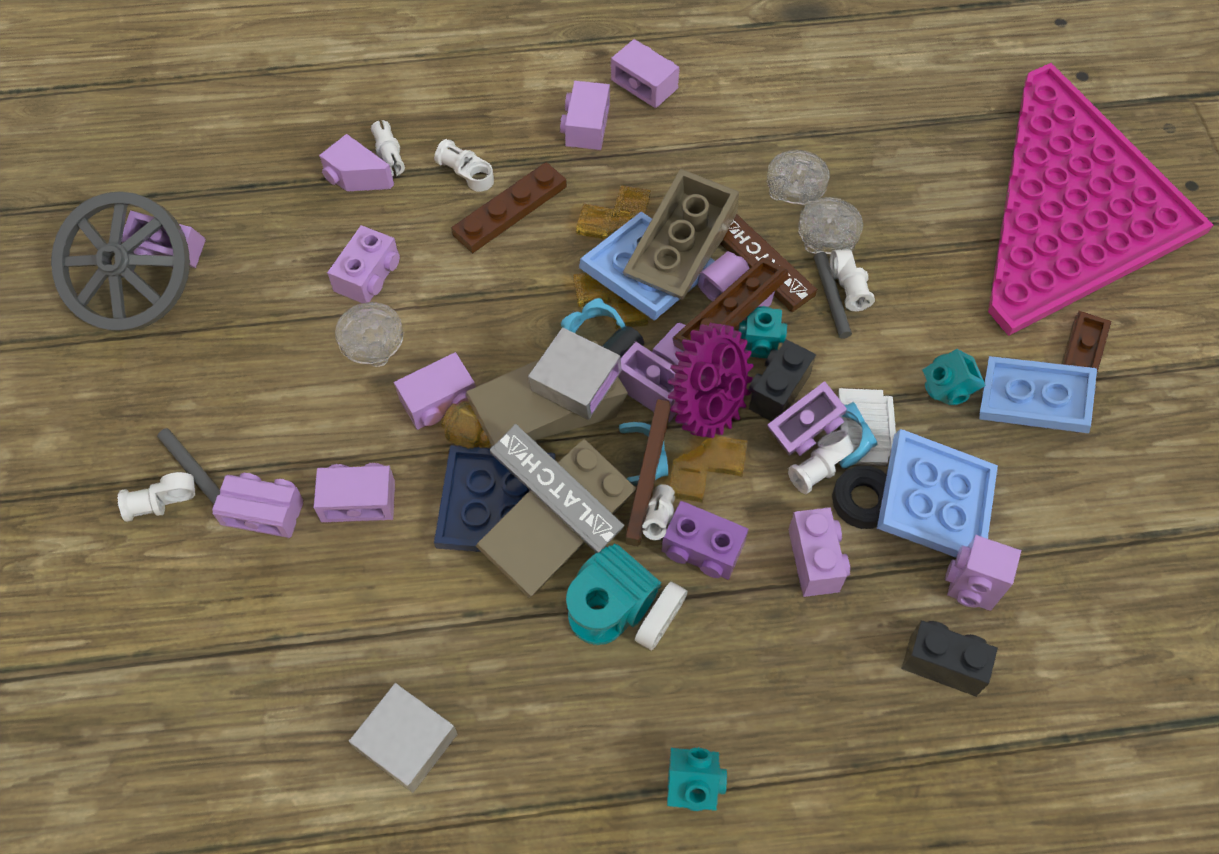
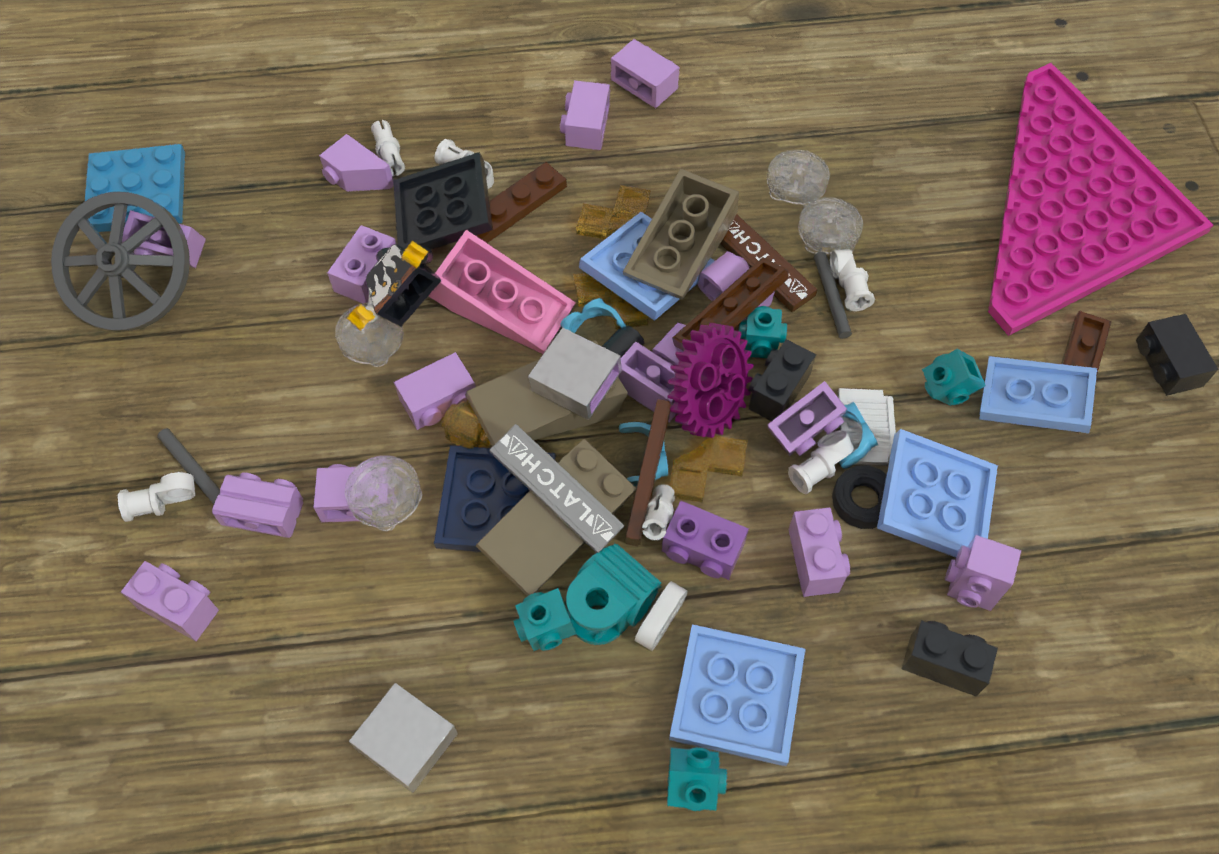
(143, 171): none -> dark azure plate
(171, 600): none -> lavender brick
(383, 492): none -> clear tile
(396, 285): none -> torso
(443, 203): none -> black plate
(500, 294): none -> bright pink slope
(543, 620): none -> teal brick
(738, 695): none -> light blue plate
(1176, 354): none -> black brick

